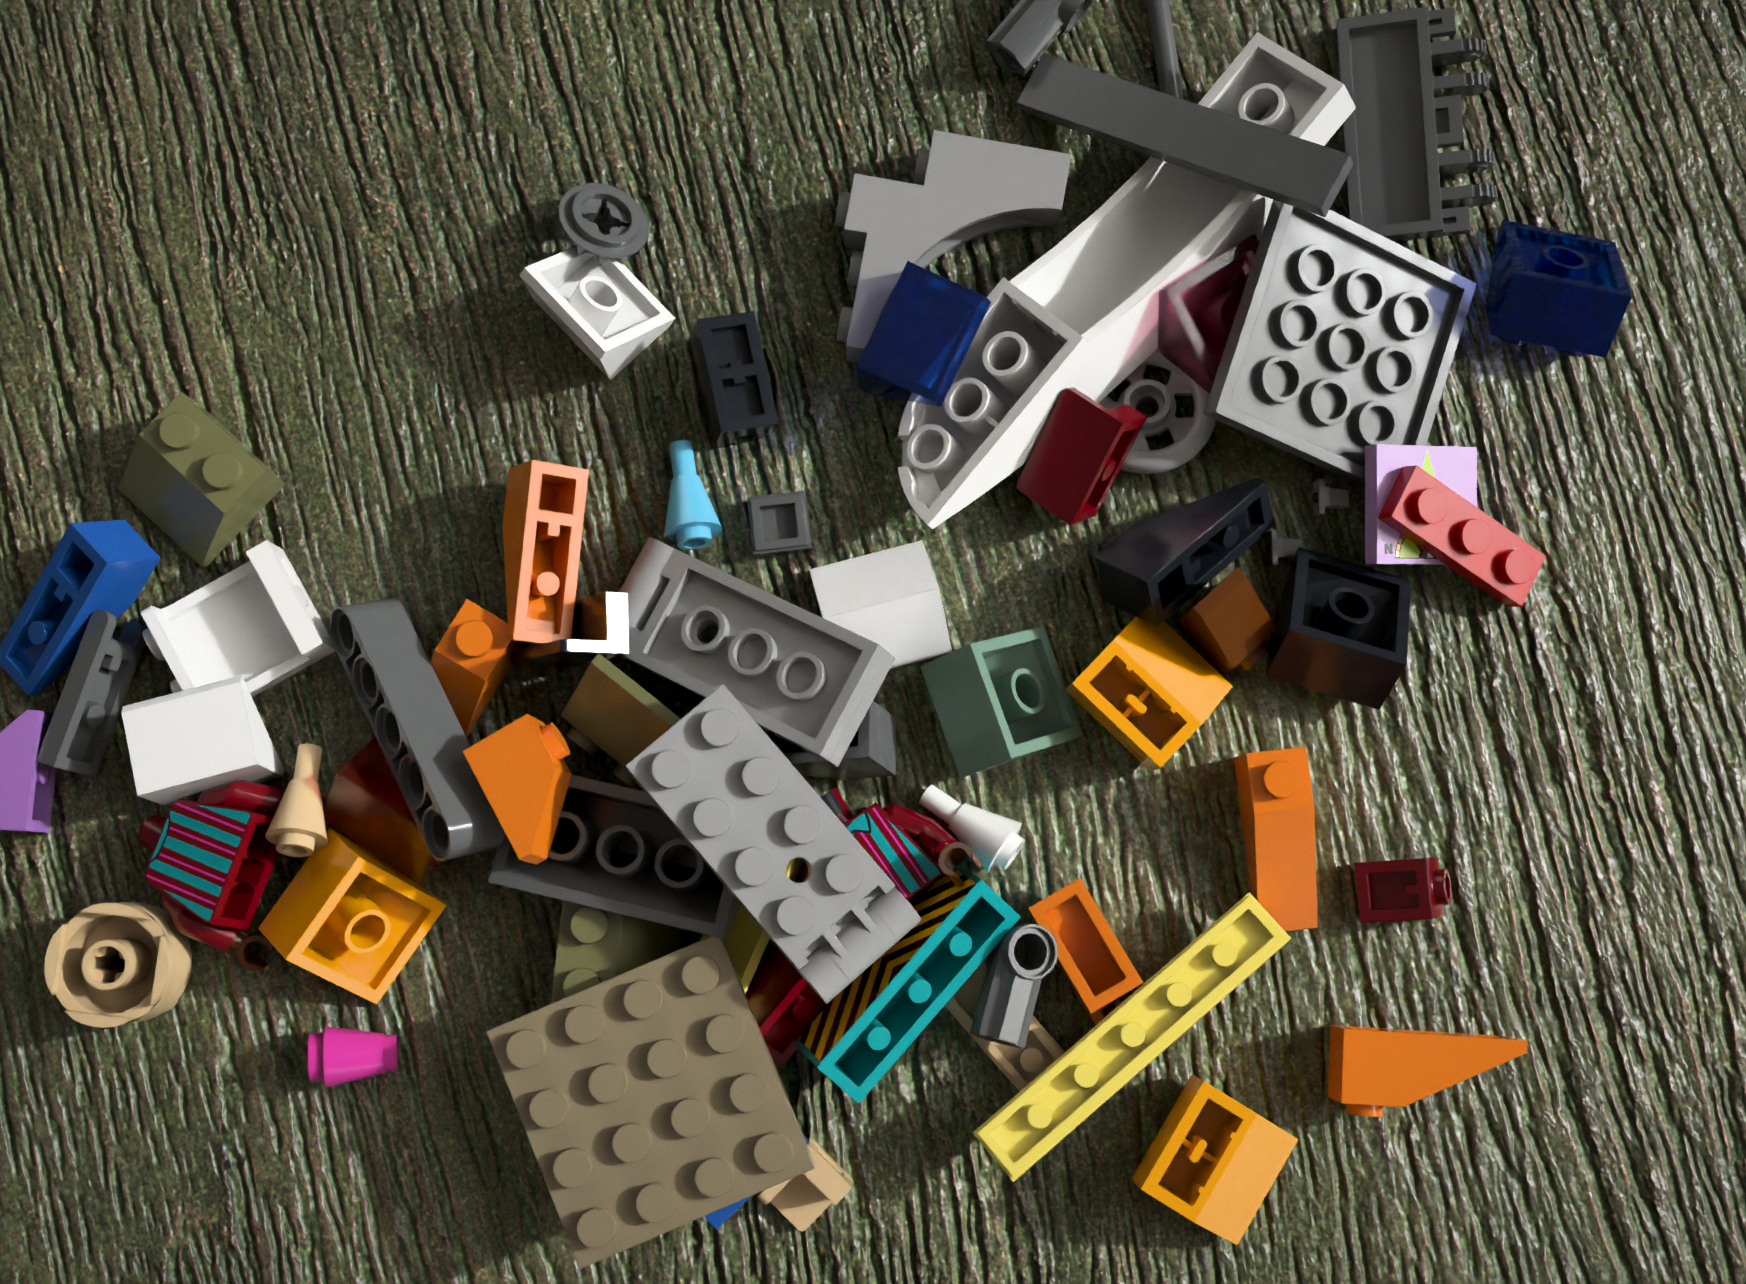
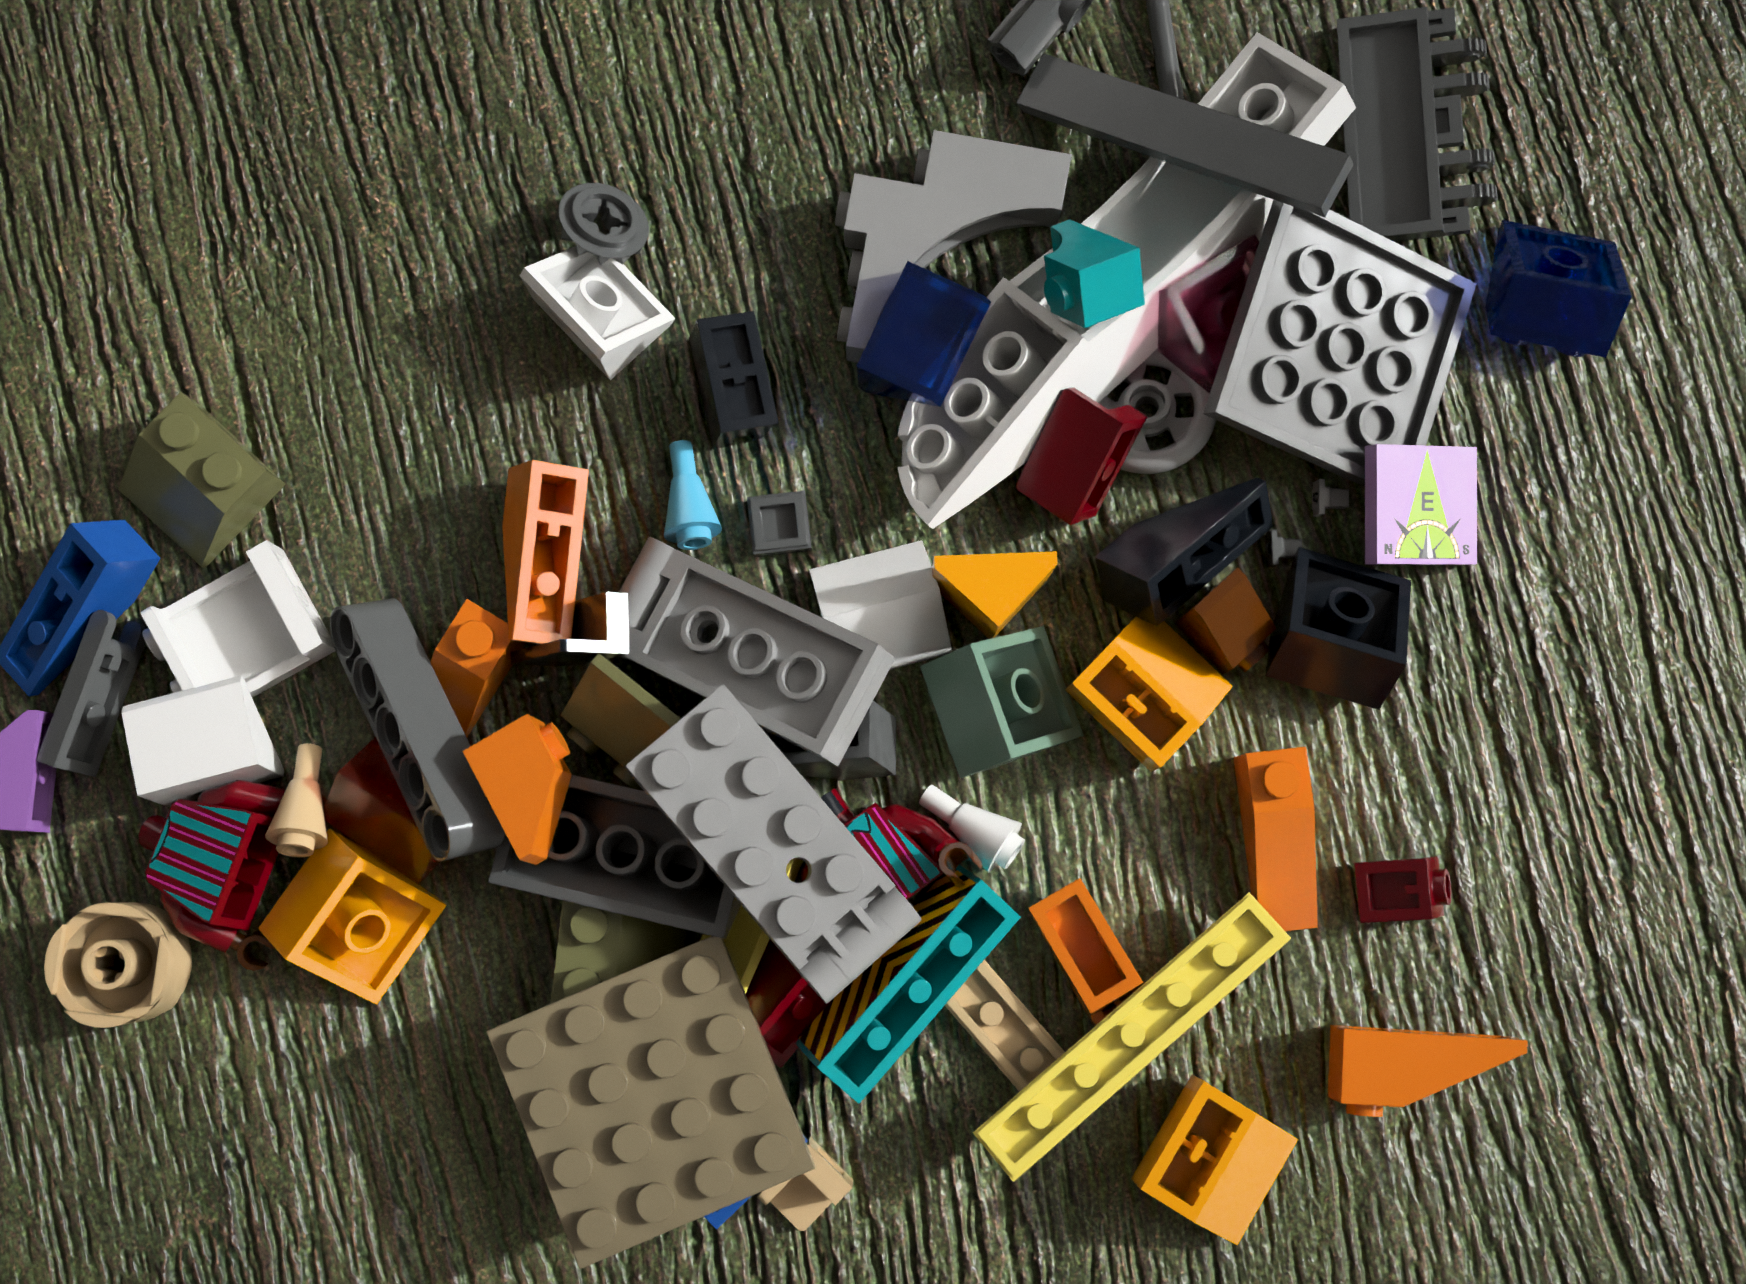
(350, 1055): dark pink cone -> none
(992, 586): none -> light orange slope
(1011, 988): dark grey piece -> none
(1091, 275): none -> teal arch
(1461, 536): plate -> none

